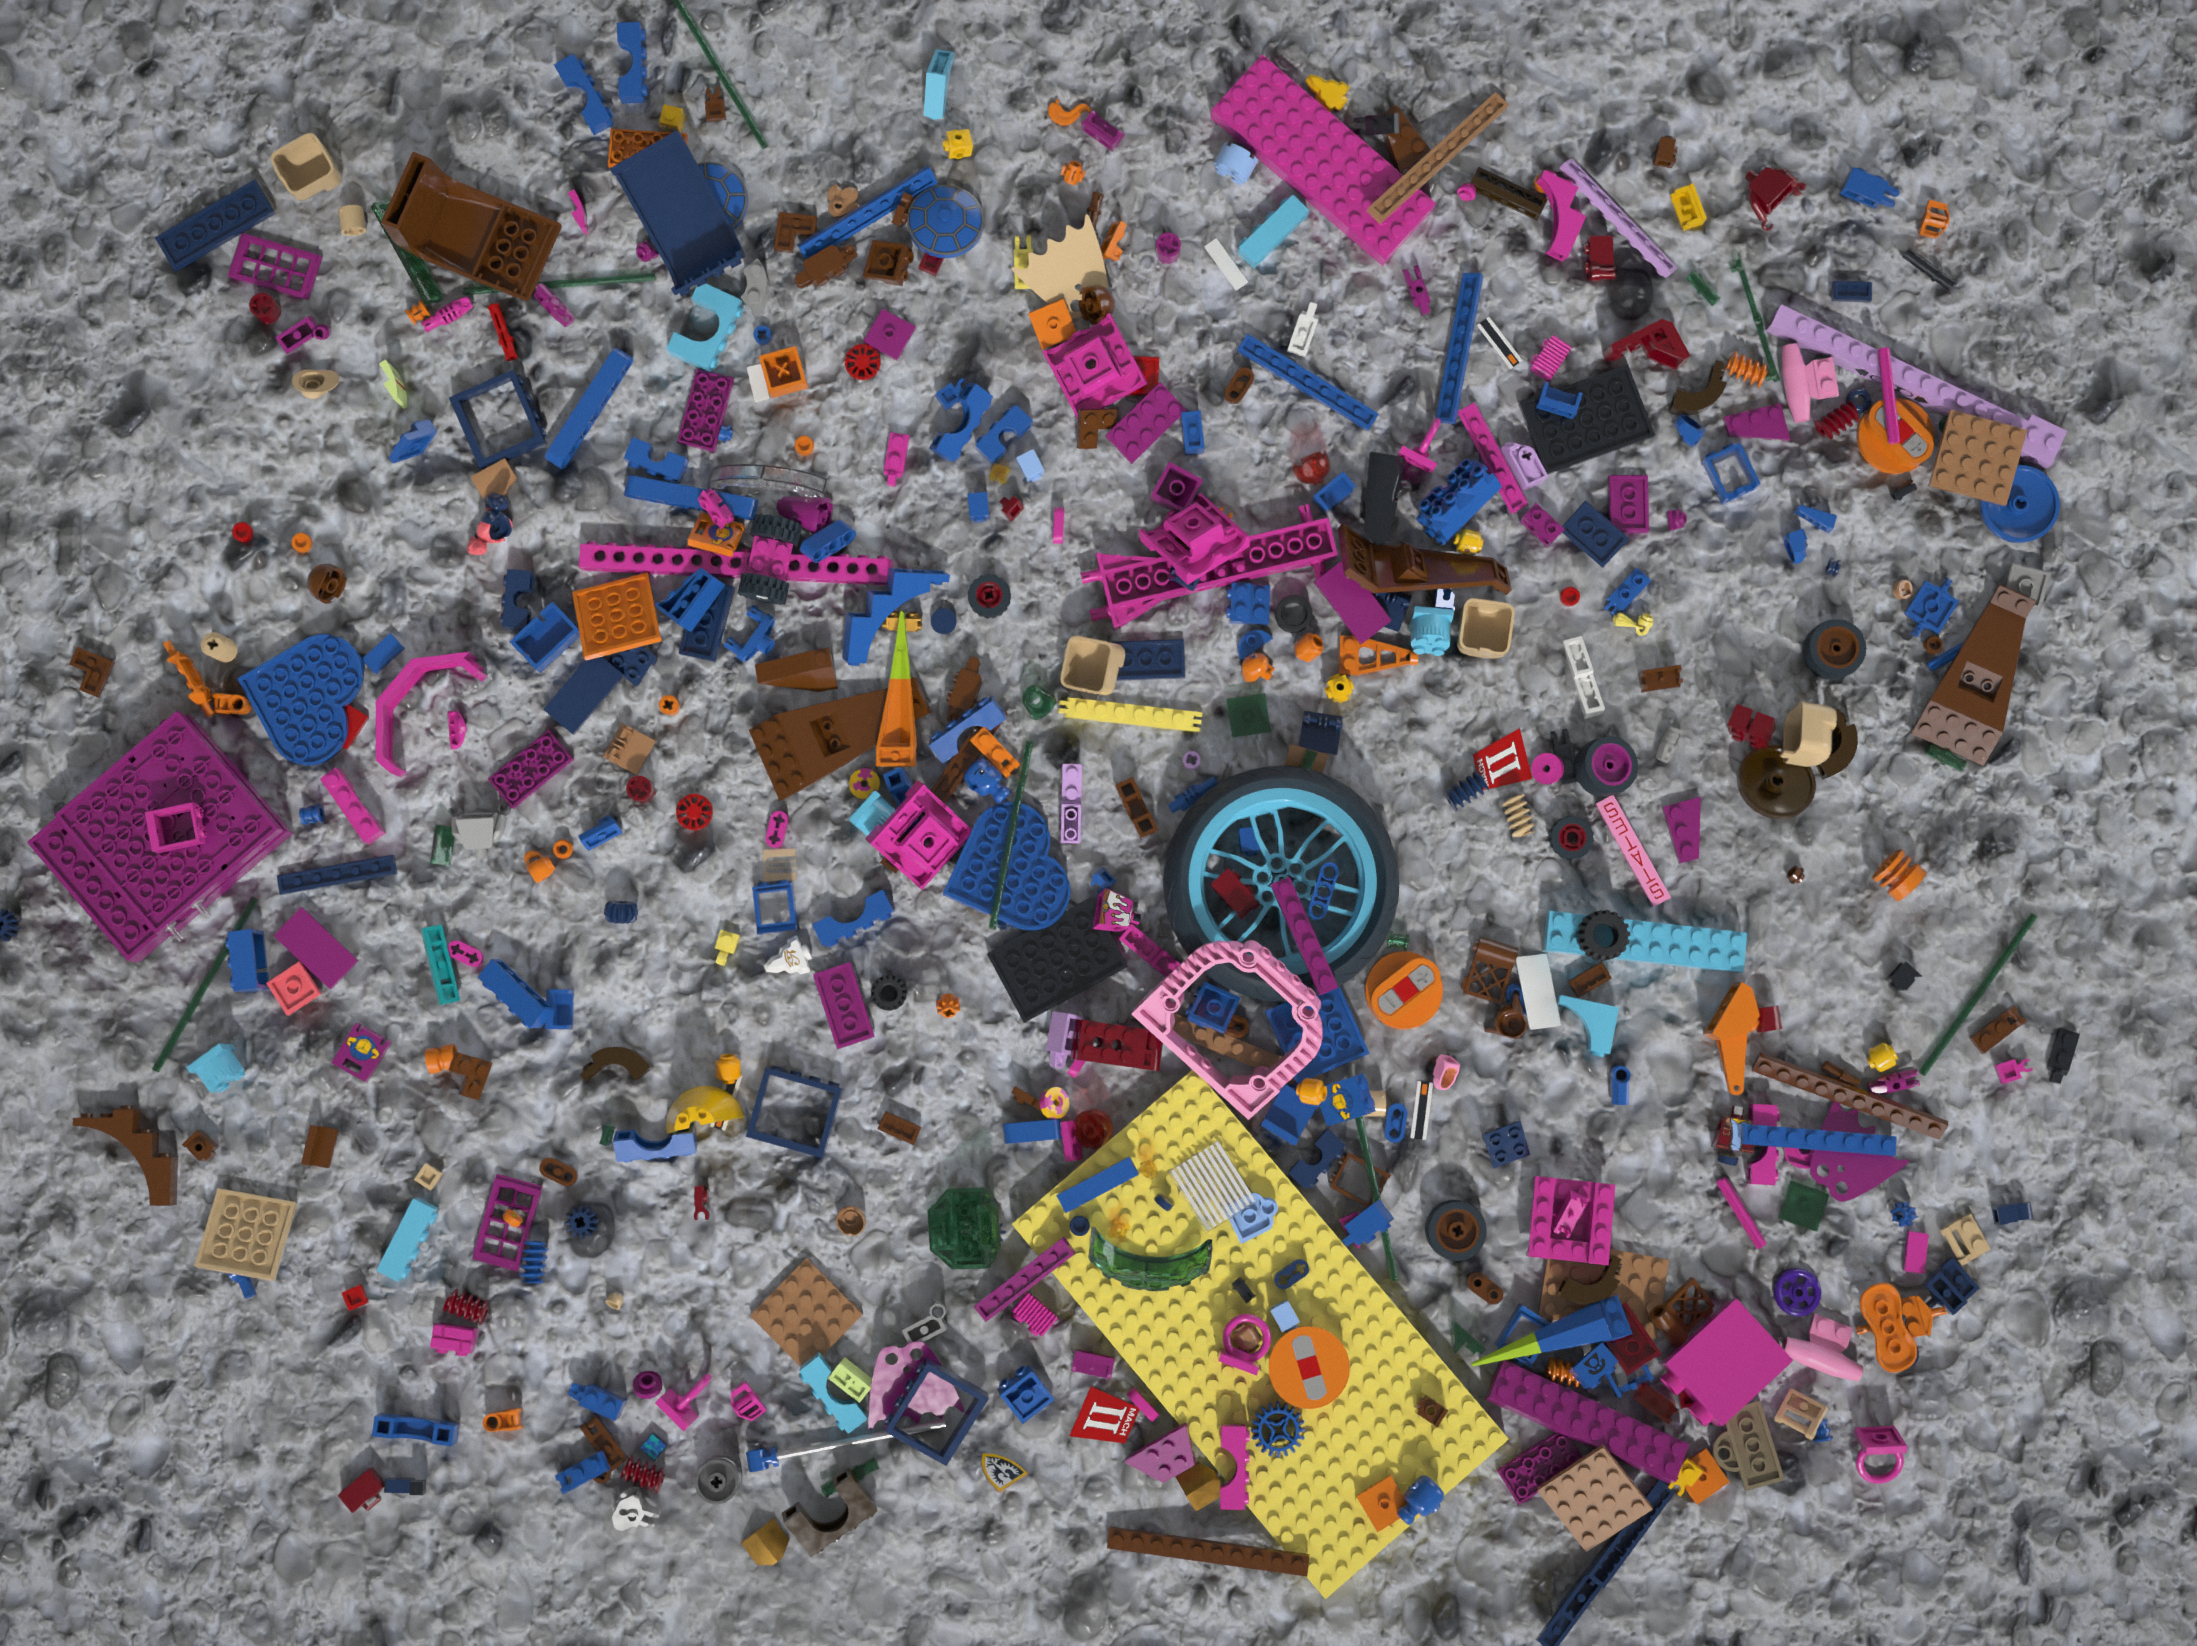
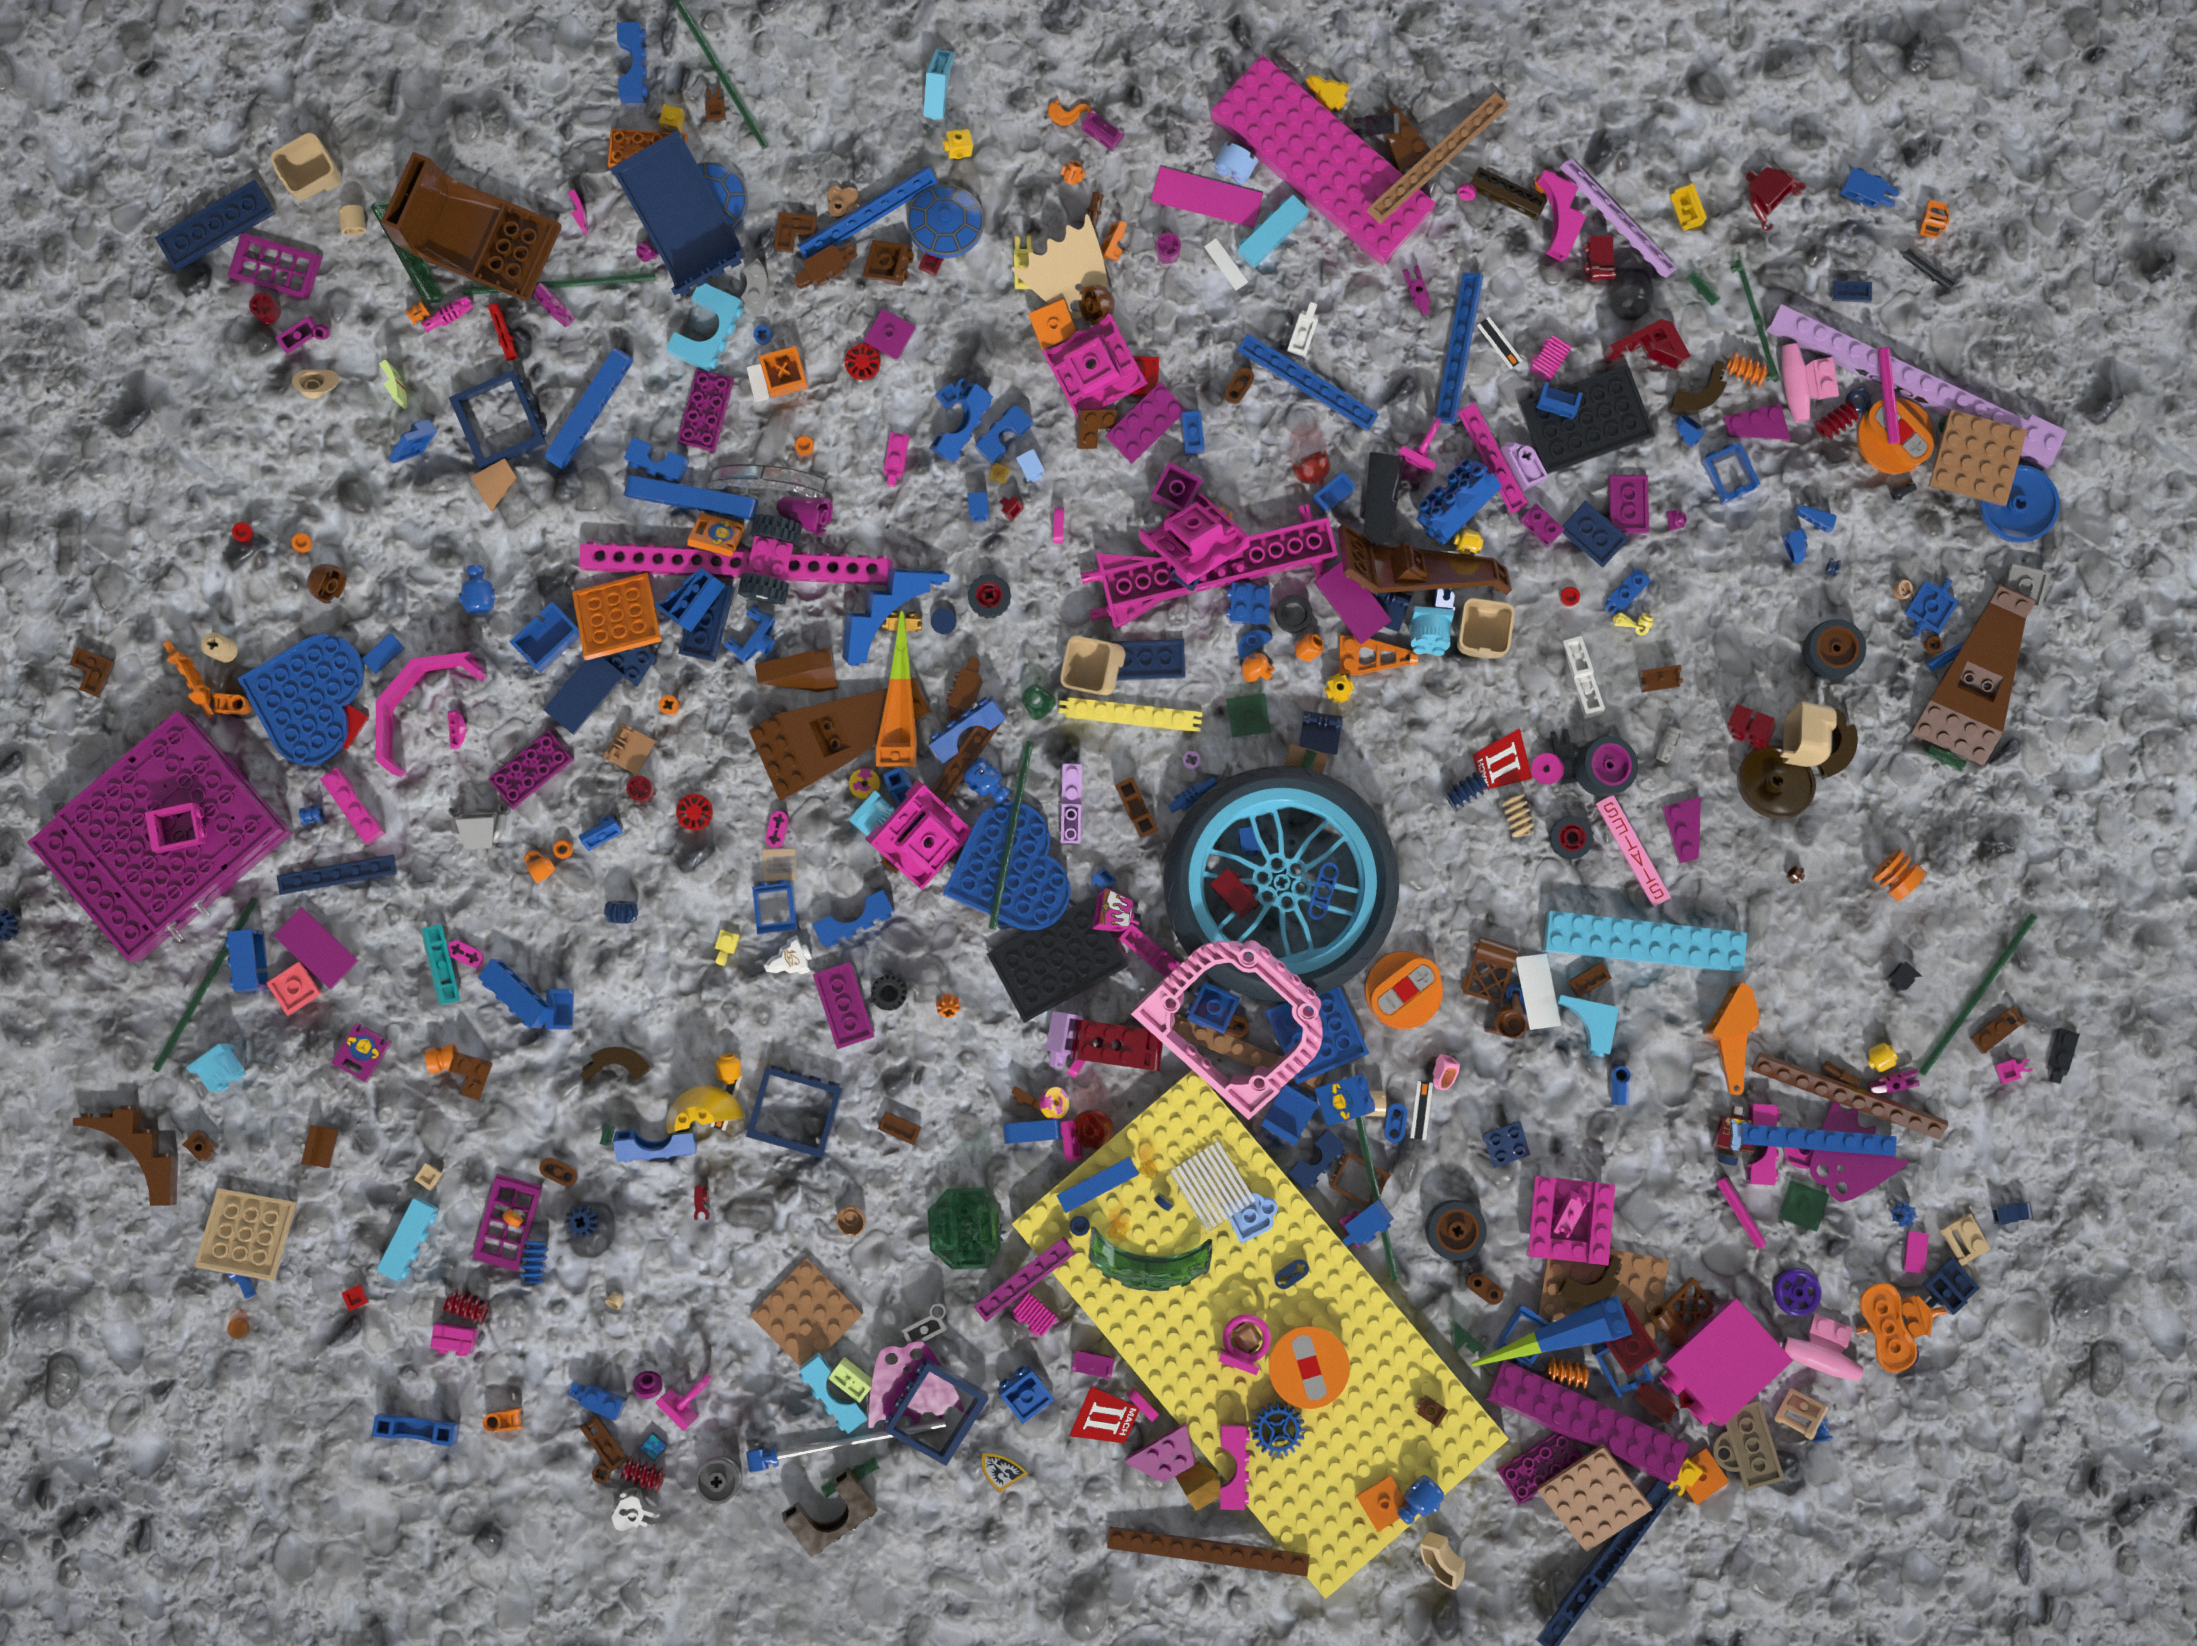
(238, 1328): none -> clear orange tile
(362, 1490): dark red piece -> none
(404, 1485): piece -> none
(442, 845): clear green plate -> none
(477, 593): none -> blue piece
(485, 533): dark blue hair -> none
(516, 583): dark blue arch -> none
(583, 1472): blue plate -> none
(594, 113): blue arch -> none
(709, 501): dark pink hinge -> none
(725, 433): blue plate -> none
(746, 1402): dark pink piece -> none
(767, 1543): pearl gold slope -> none
(827, 541): blue beam -> none
(901, 213): reddish brown plate -> none
(993, 751): orange plate -> none
(1207, 197): none -> dark pink window
(1243, 1289): black pin -> none
(1285, 1316): light blue brick -> none
(1304, 936): magenta plate -> none
(1311, 1091): light orange head -> none
(1398, 940): clear green bush -> none
(1442, 1560): none -> tan brick
(1594, 1366): blue brick -> none
(1619, 930): black tyre -> none
(1665, 152): reddish brown brick -> none
(1769, 1019): dark red piece -> none
(1880, 1441): dark pink tile -> none

